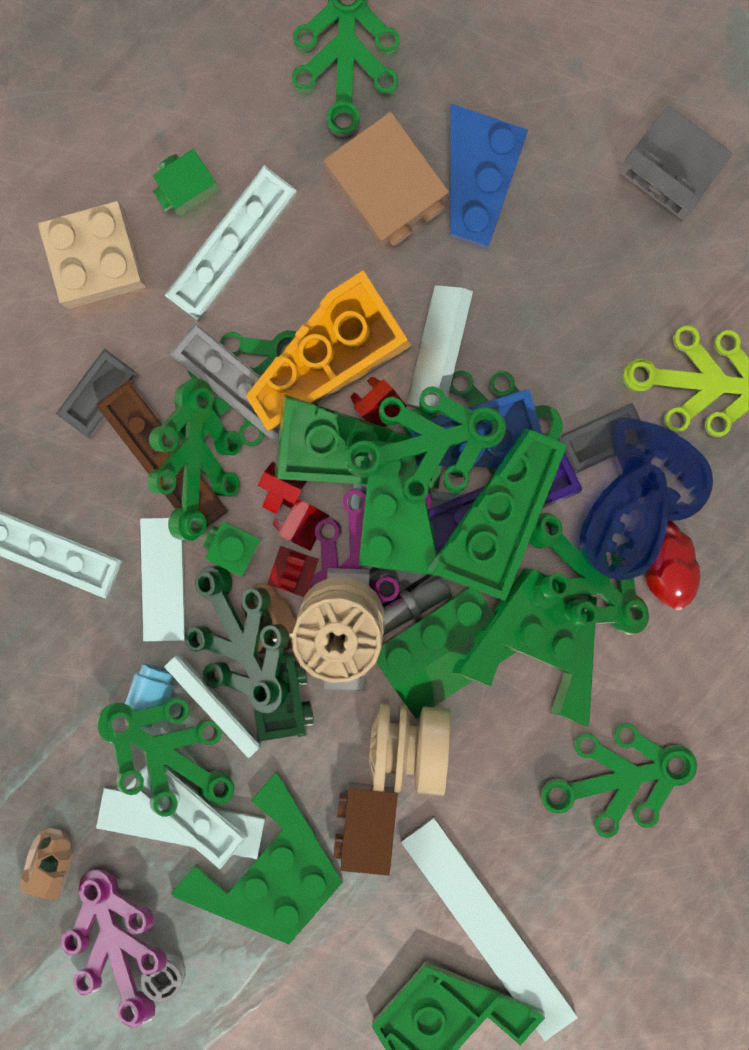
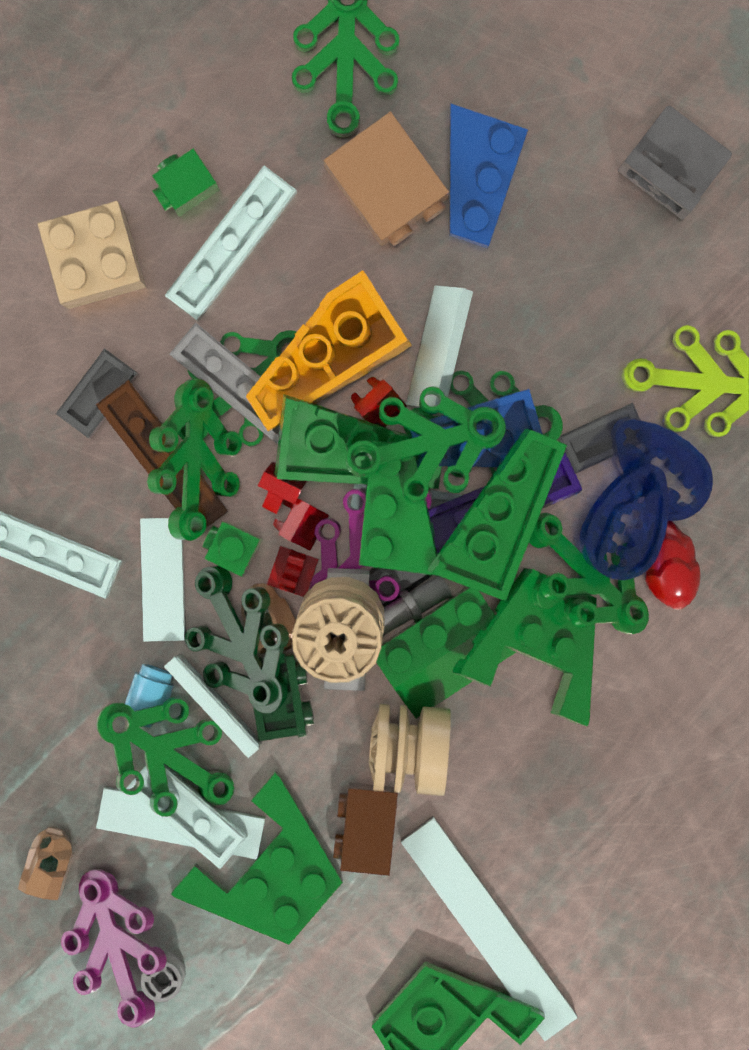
(625, 778): green plant -> none

